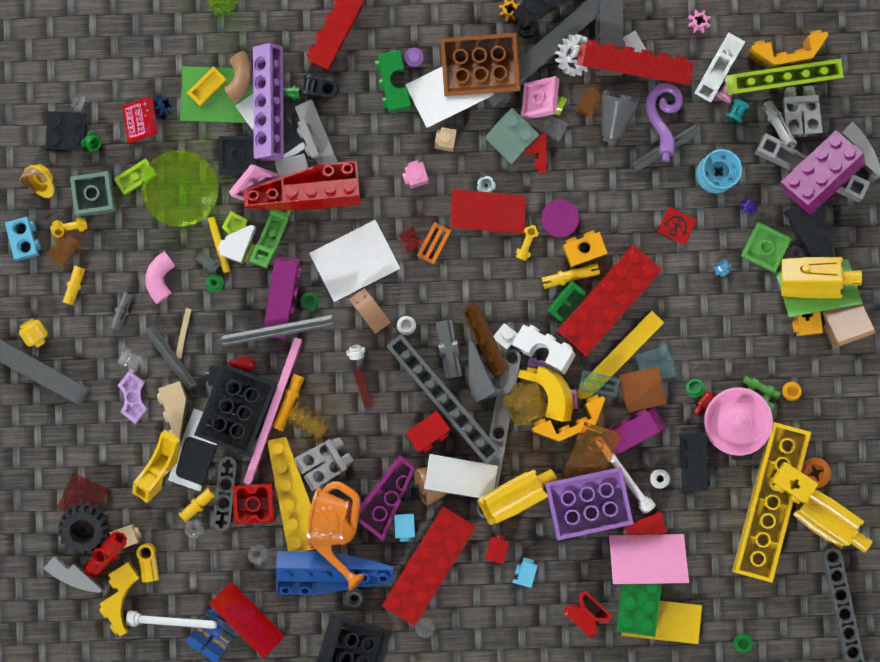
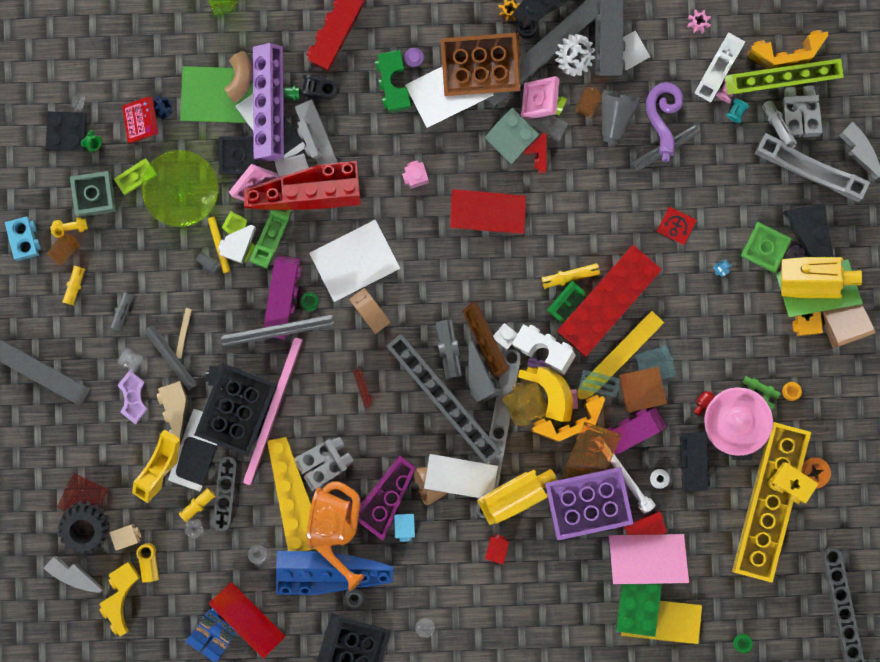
(33, 333): yellow head -> none
(38, 180): yellow piece -> none
(105, 554): red piece -> none
(134, 618): white piece -> none
(155, 277): bright pink cylinder -> none
(207, 86): yellow tile -> none
(219, 283): green plate -> none
(243, 363): red cylinder -> none
(254, 504): red piece -> none
(288, 402): light orange pin -> none
(308, 422): clear yellow piece -> none
(356, 352): white plate -> none
(406, 325): white plate -> none
(409, 240): clear red wheel -> none
(426, 257): orange tile -> none
(428, 431): red brick -> none
(428, 566): red brick -> none
(445, 139): tan brick -> none
(486, 180): light aqua plate -> none
(525, 572): medium azure brick -> none
(530, 233): yellow bar -> none
(559, 218): magenta tile -> none
(576, 257): light orange brick -> none
(587, 613): red piece -> none
(635, 63): red brick -> none
(695, 388): green plate -> none
(729, 168): medium azure wheel -> none
(748, 206): dark purple plate -> none
(823, 172): brick -> none
(832, 522): yellow piece -> none

